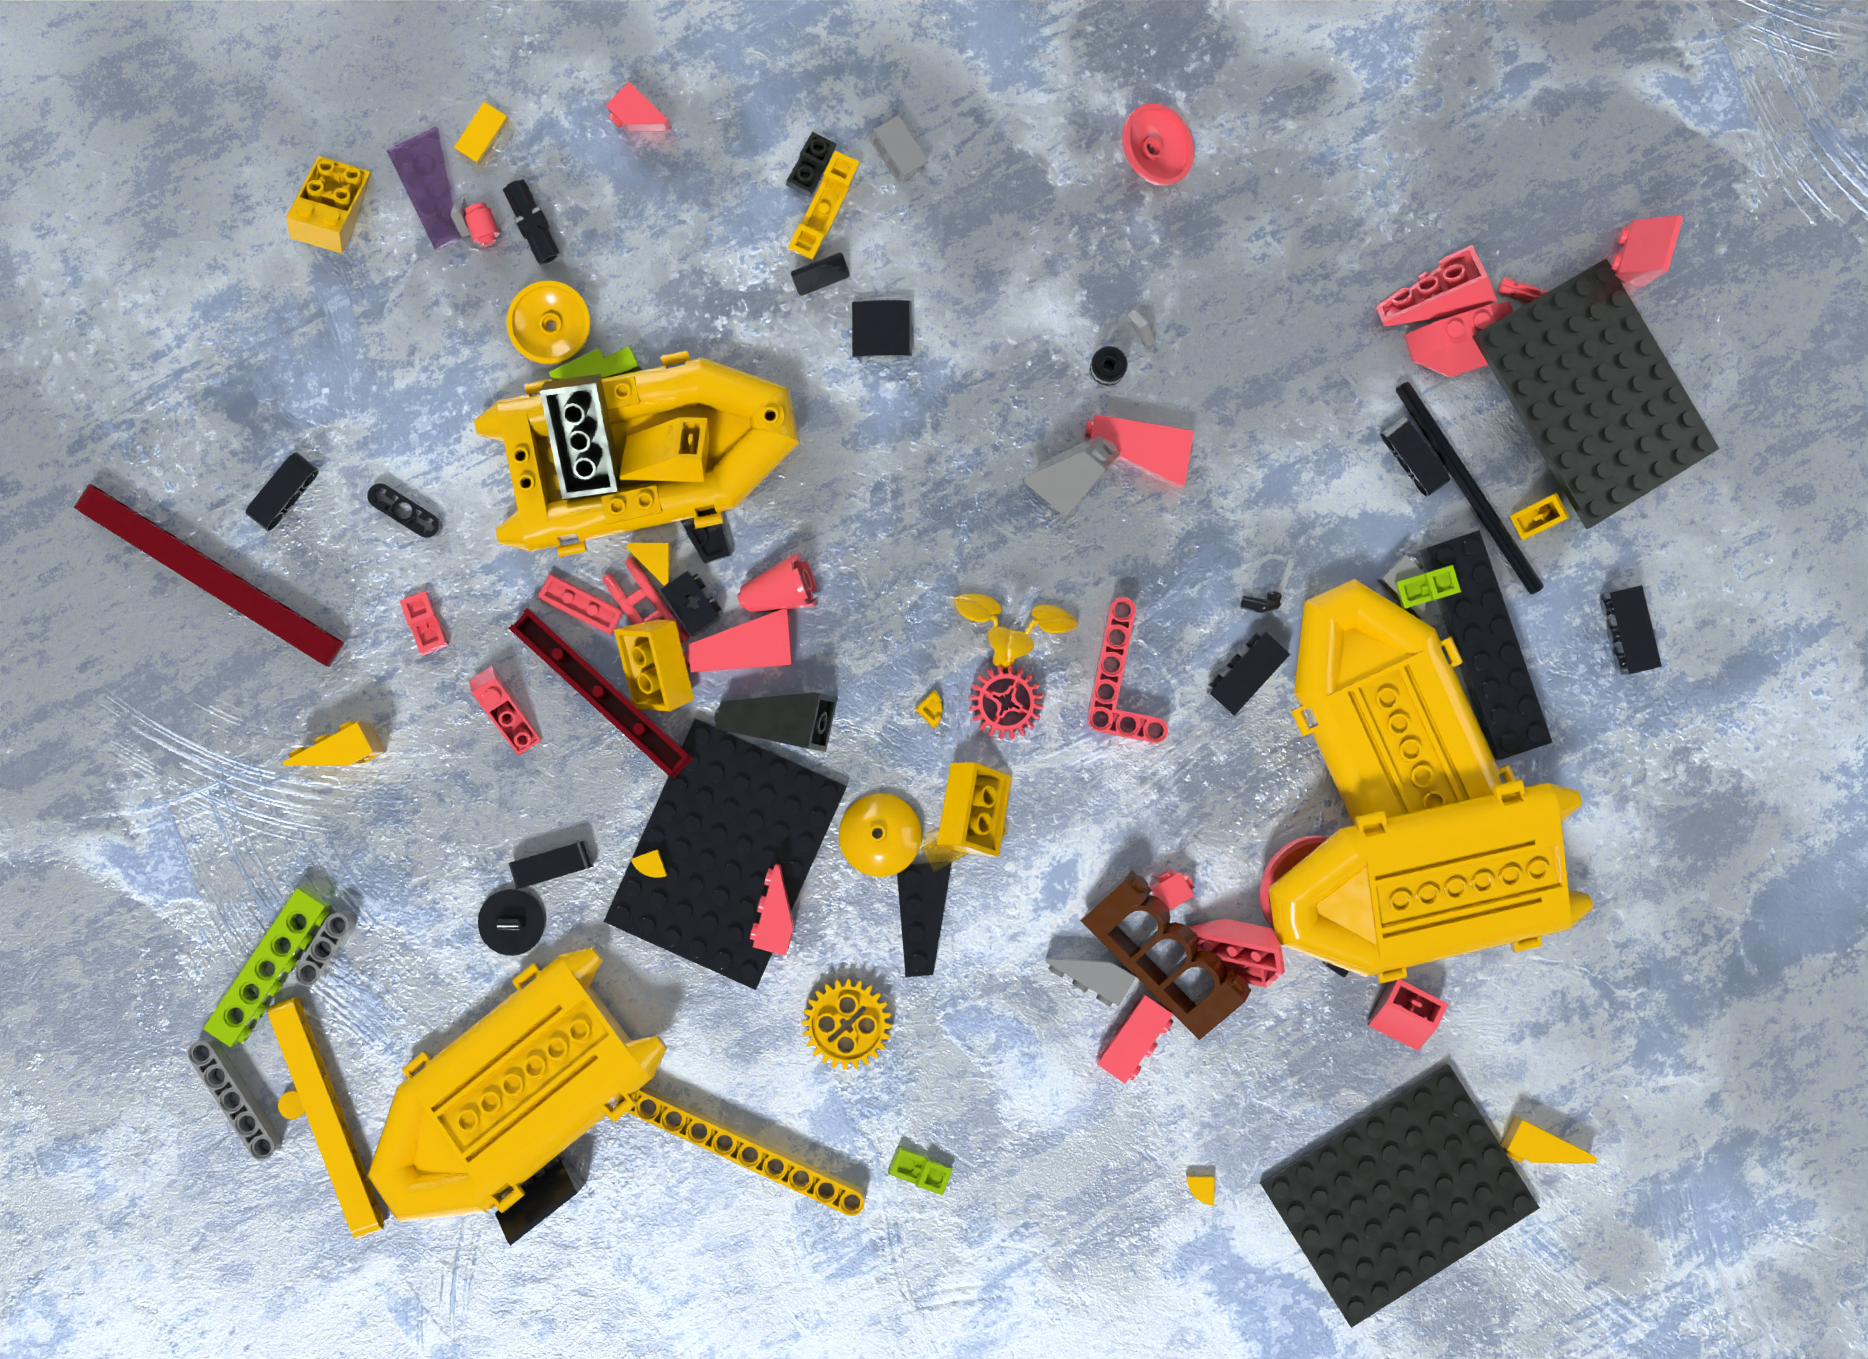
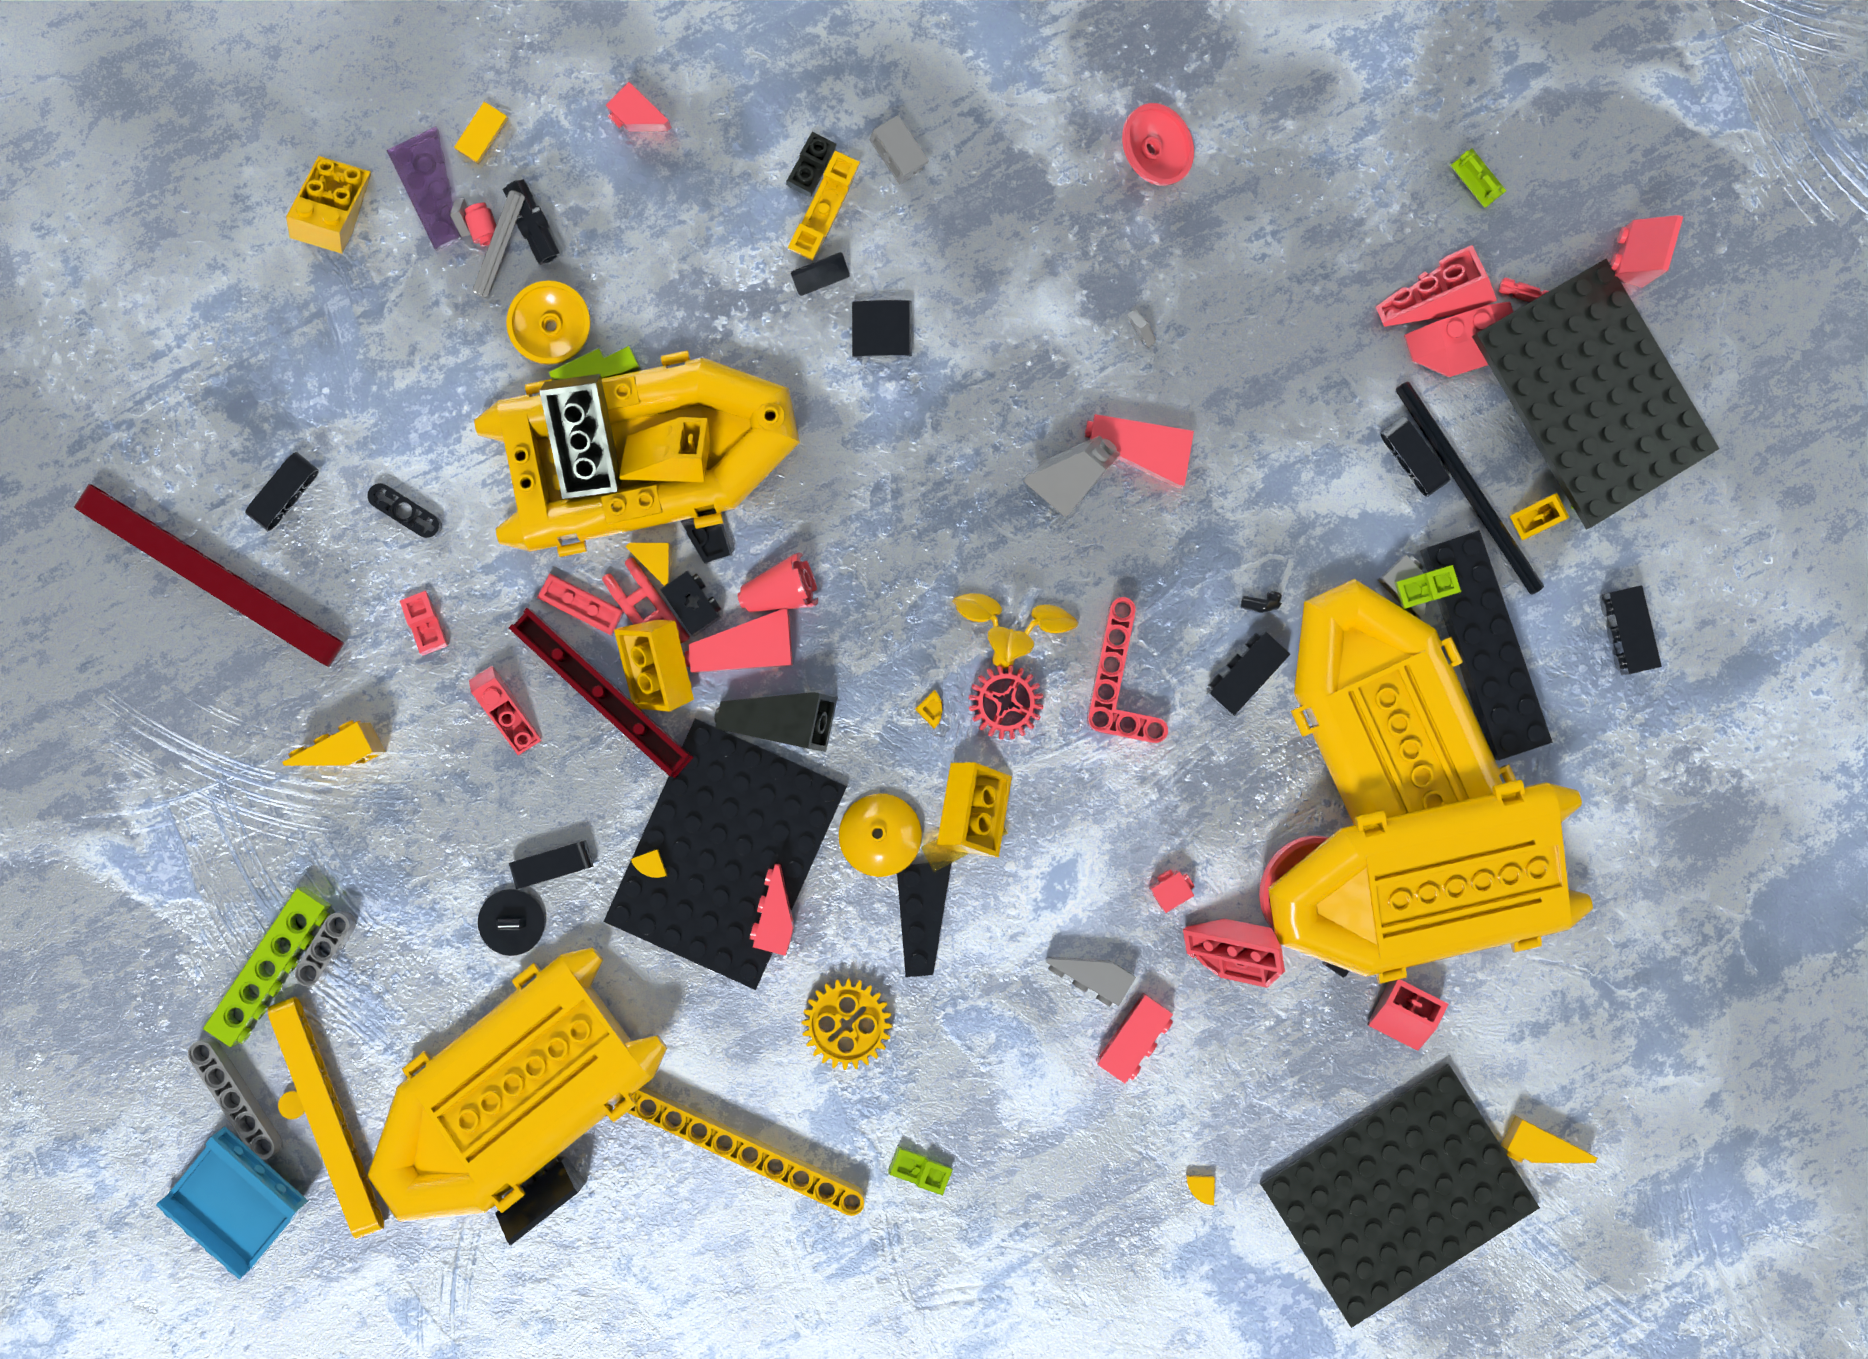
(232, 1203): none -> dark azure panel
(498, 243): none -> light grey axle
(1108, 367): black wheel -> none
(1198, 1016): reddish brown fence -> none
(1478, 178): none -> lime hinge

